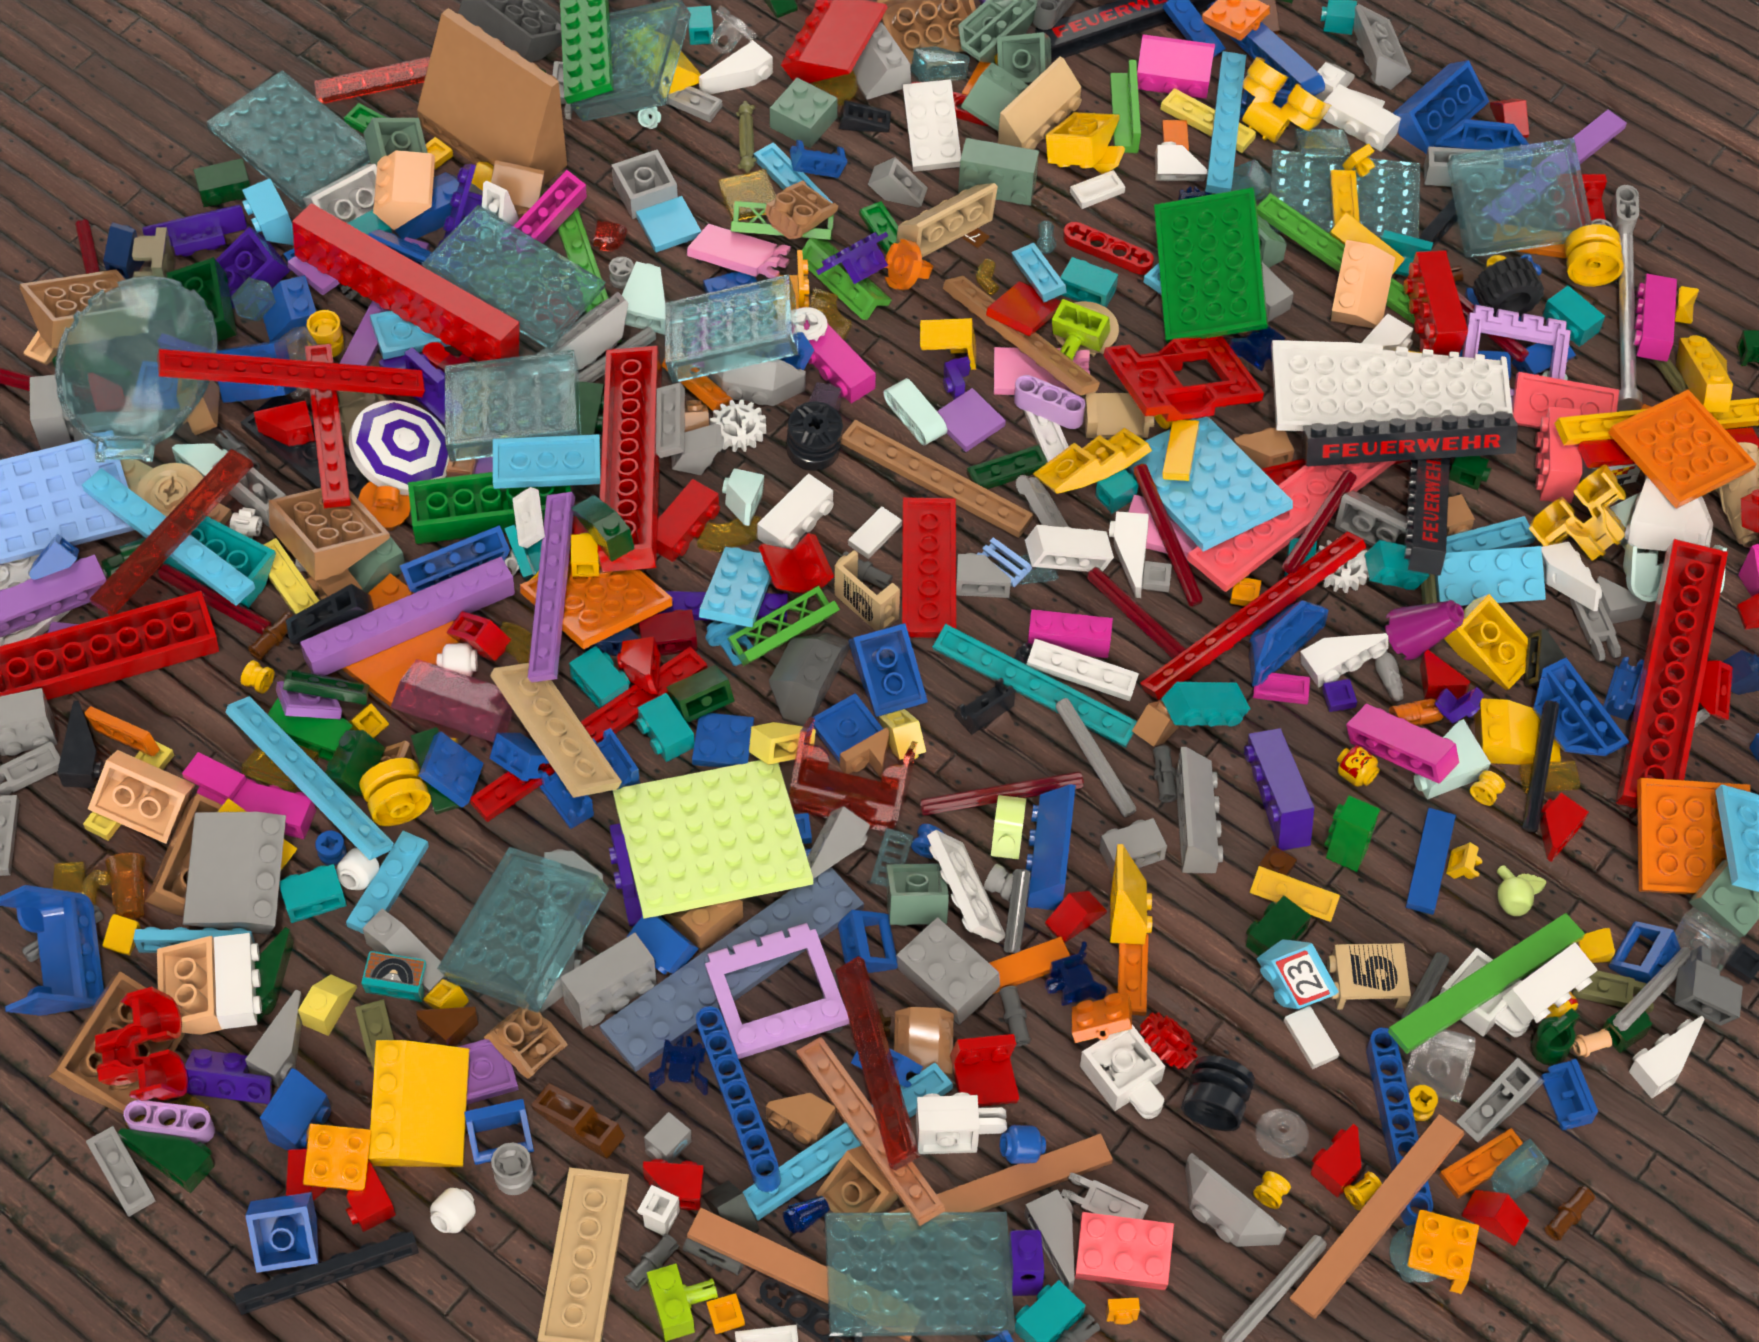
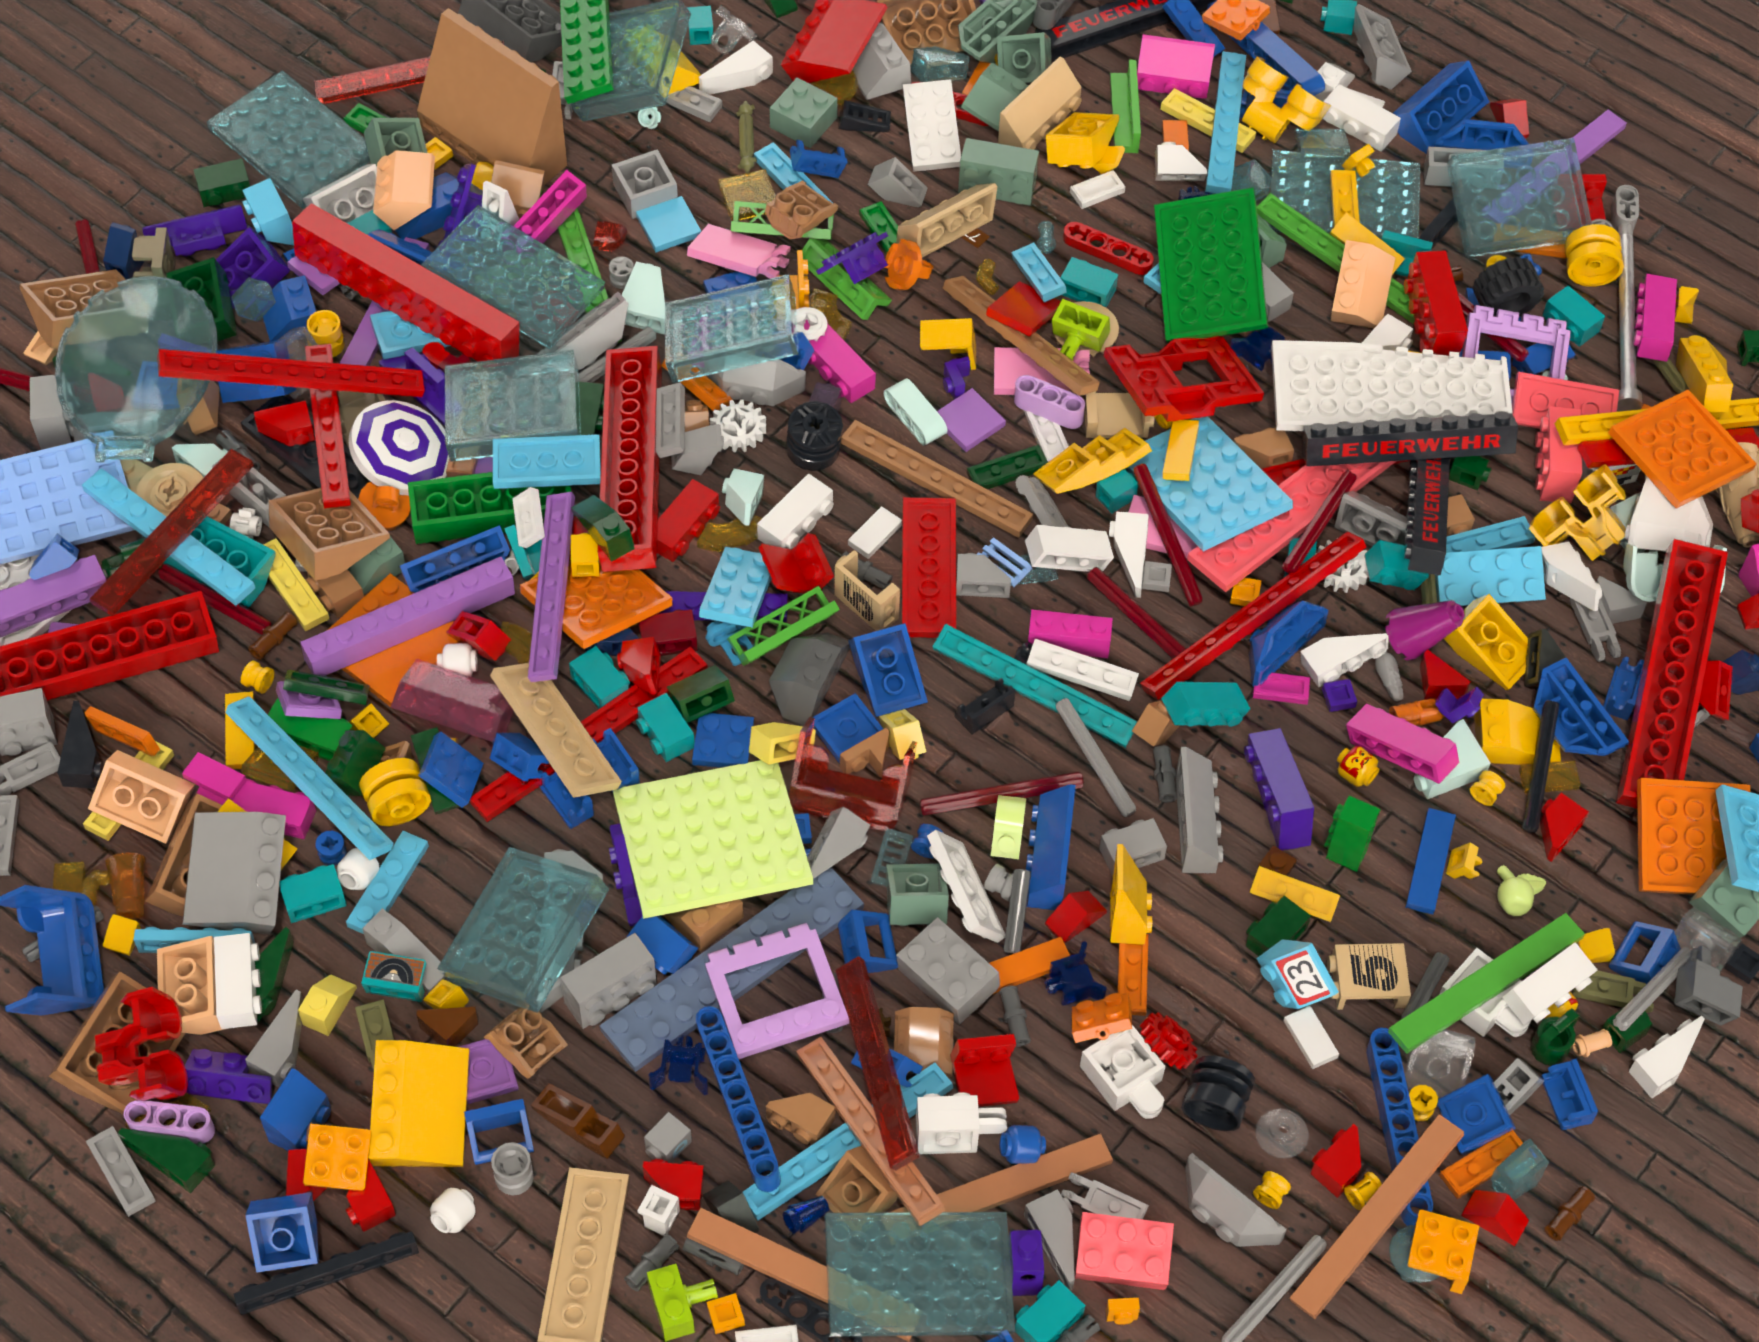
(237, 742): none -> yellow tile
(329, 613): black slope -> none
(1477, 1112): none -> blue tile

